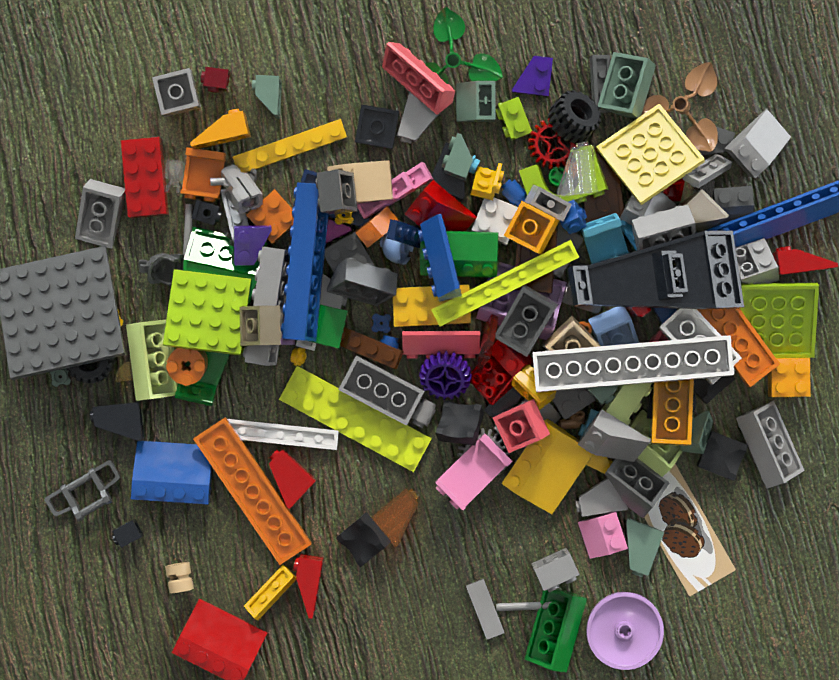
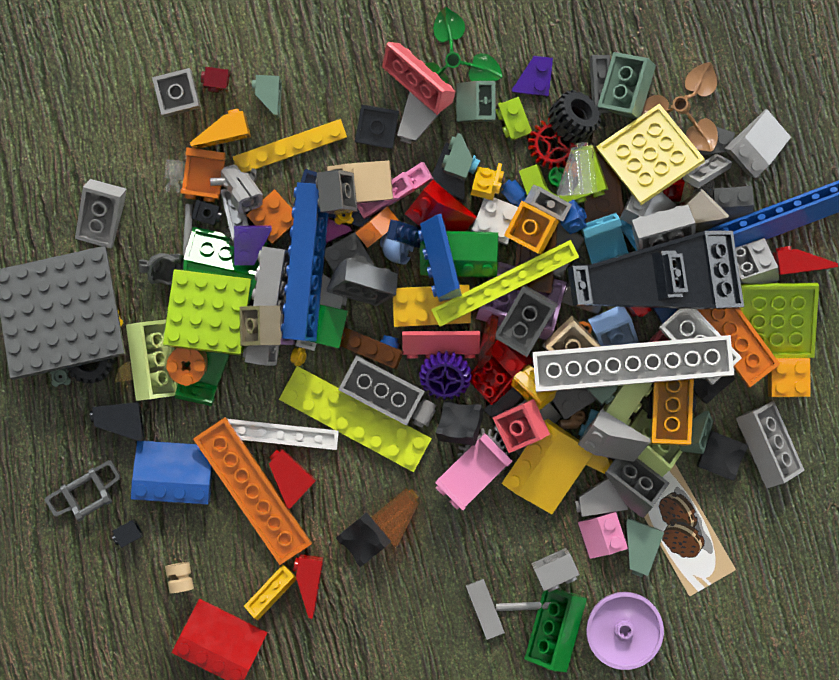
(144, 177): red brick -> none
(377, 319): blue plate -> none

